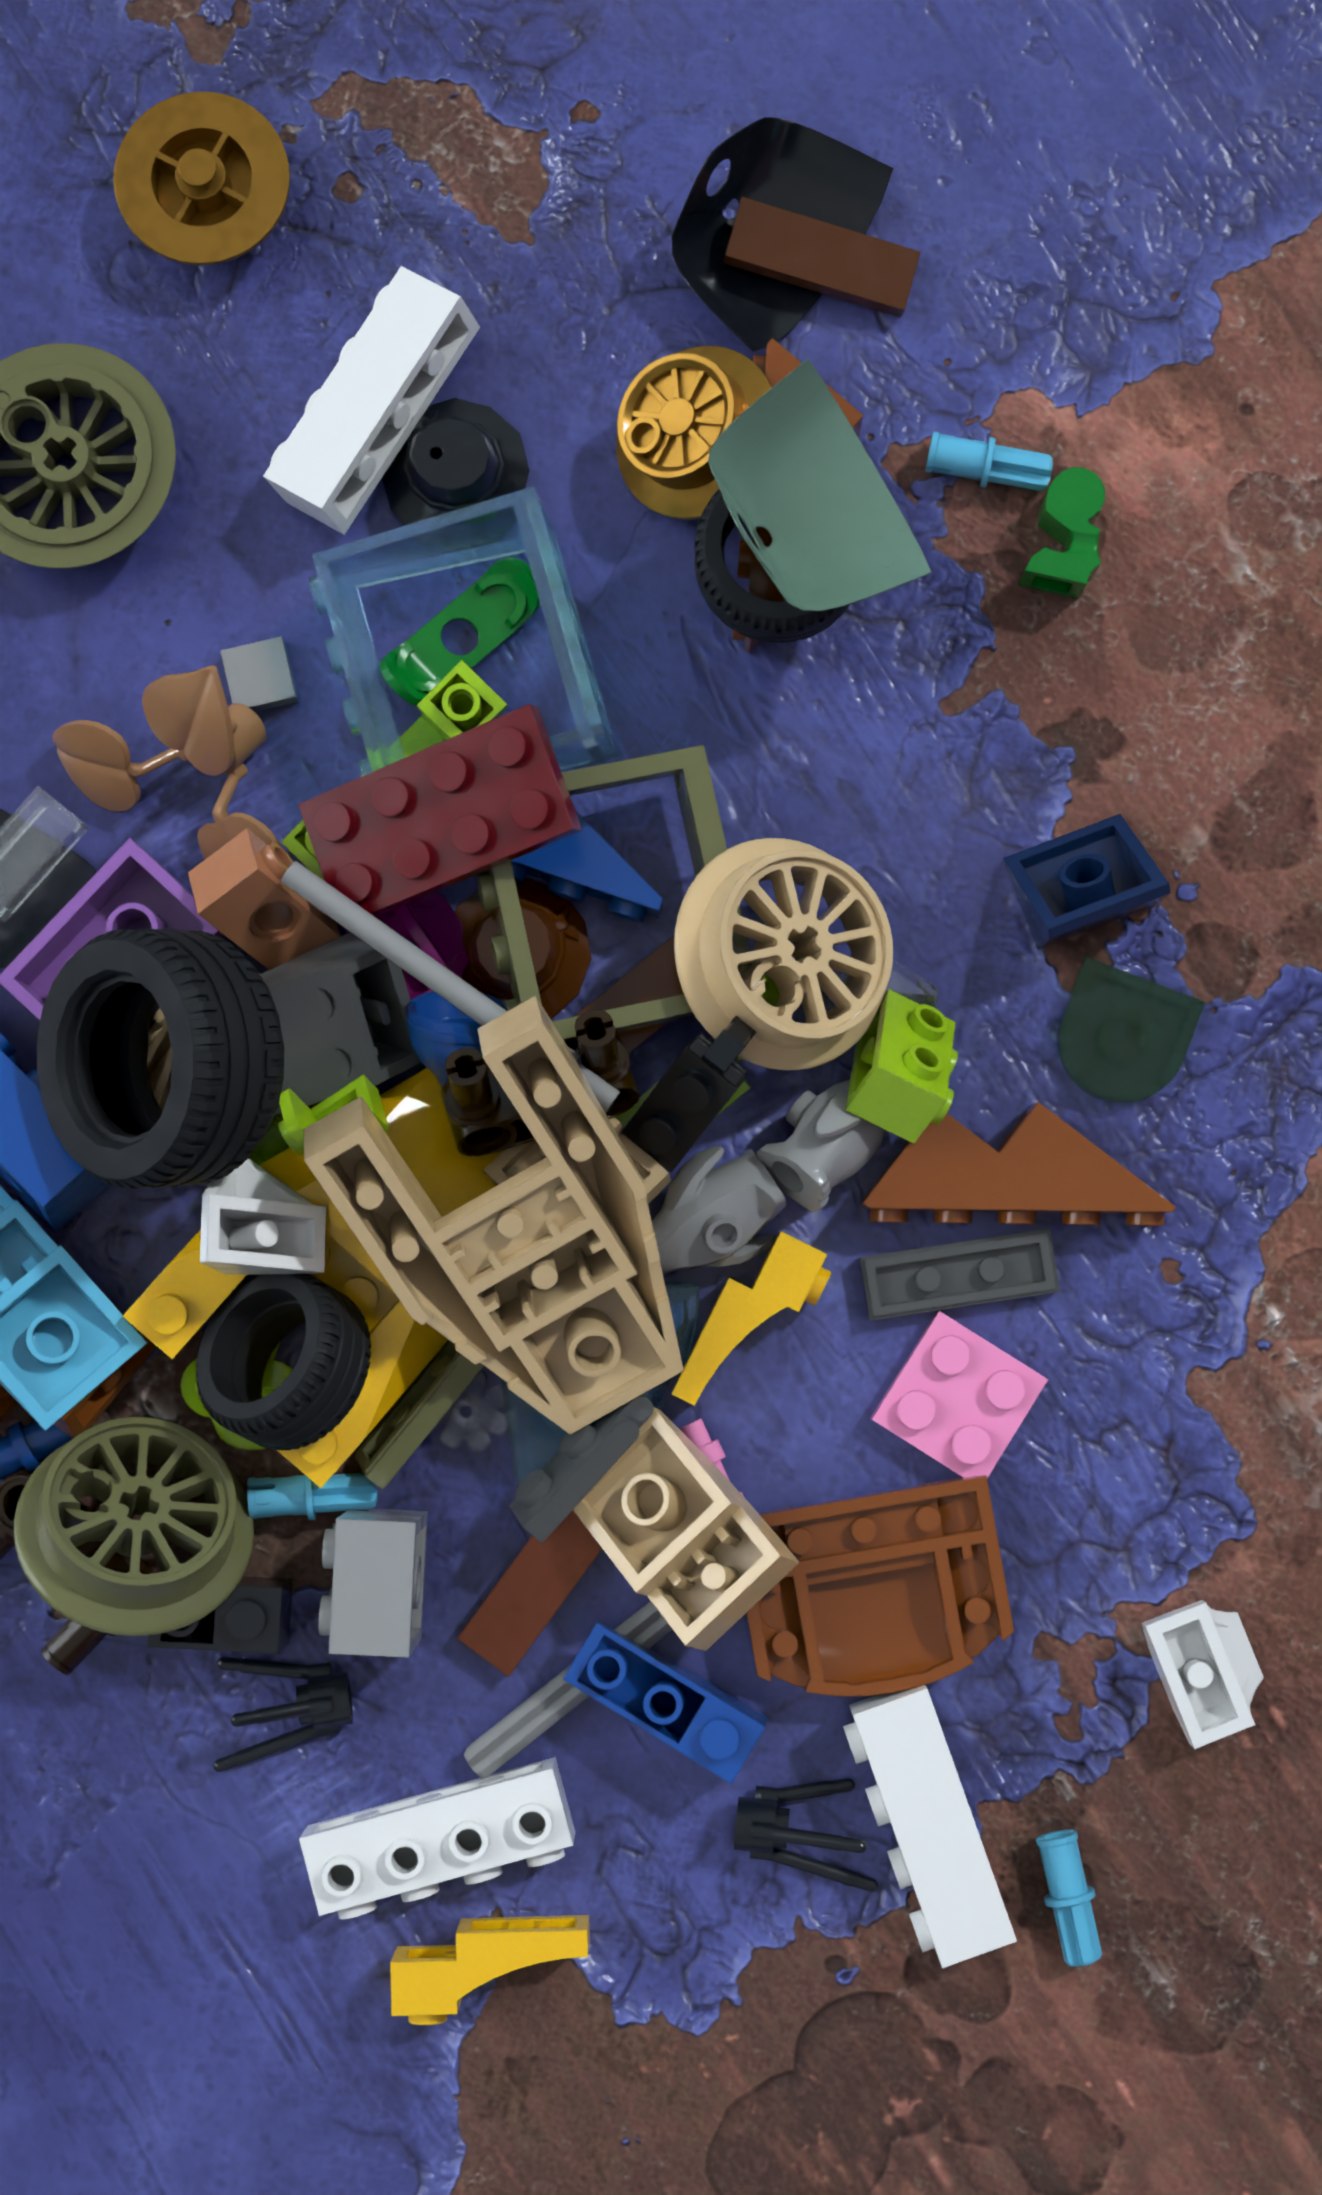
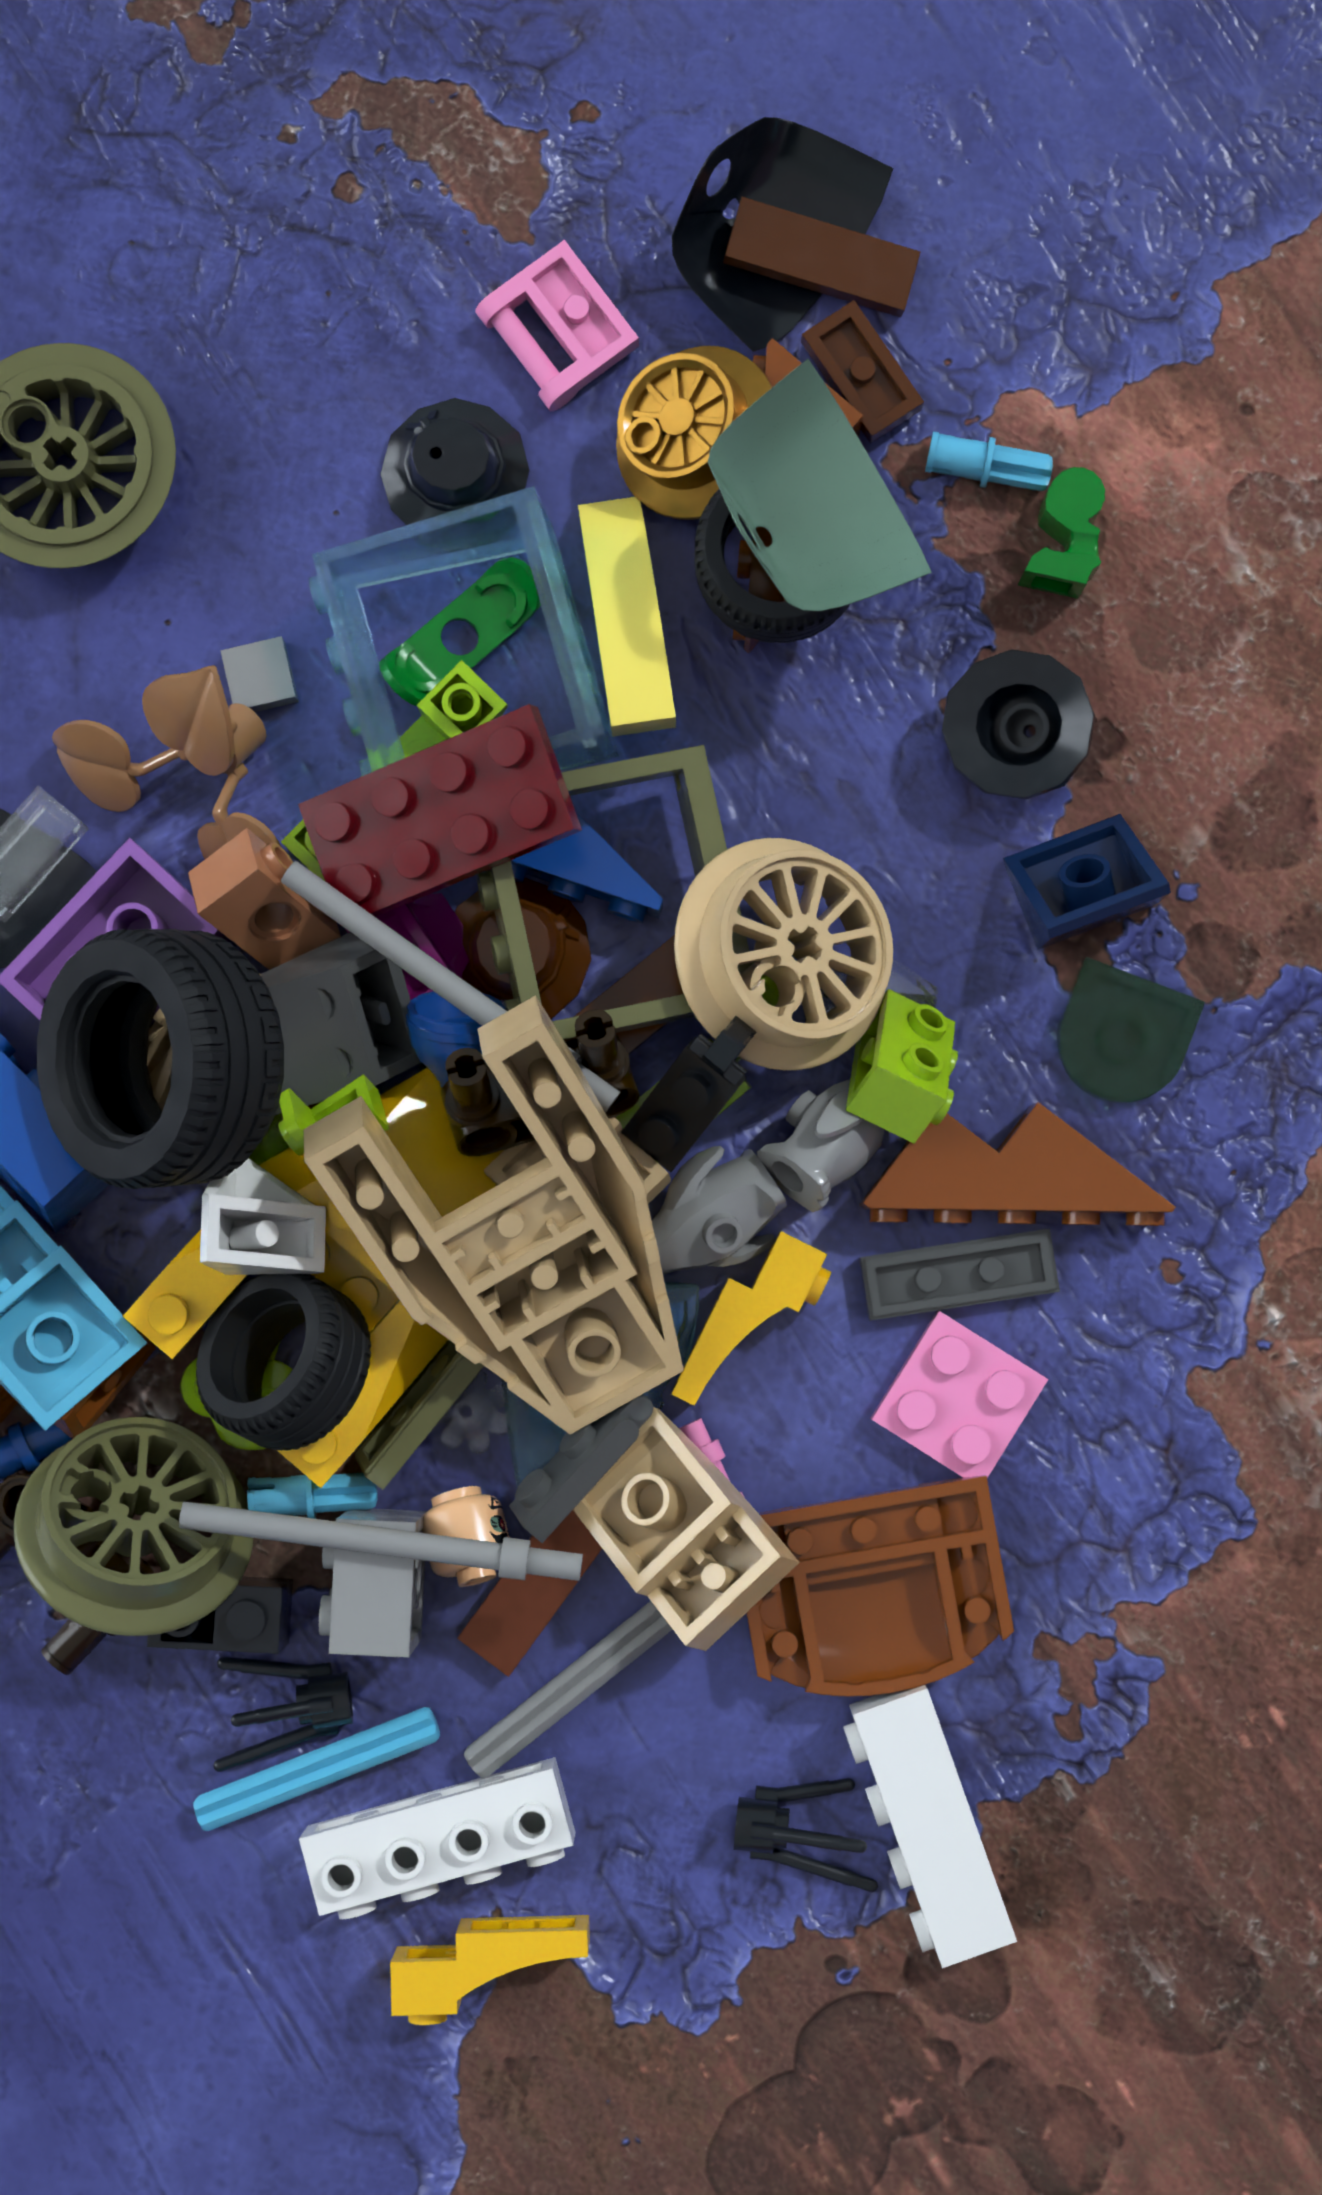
(201, 178): pearl gold wheel -> none
(316, 1769): none -> medium azure axle
(372, 399): white brick -> none
(469, 1516): none -> light nougat head
(512, 1558): none -> light grey bar
(575, 314): none -> bright pink plate
(627, 617): none -> light yellow slope
(667, 1701): blue slope -> none
(862, 370): none -> reddish brown plate
(995, 707): none -> black hat
(1069, 1897): medium azure axle -> none
(1205, 1670): white slope -> none

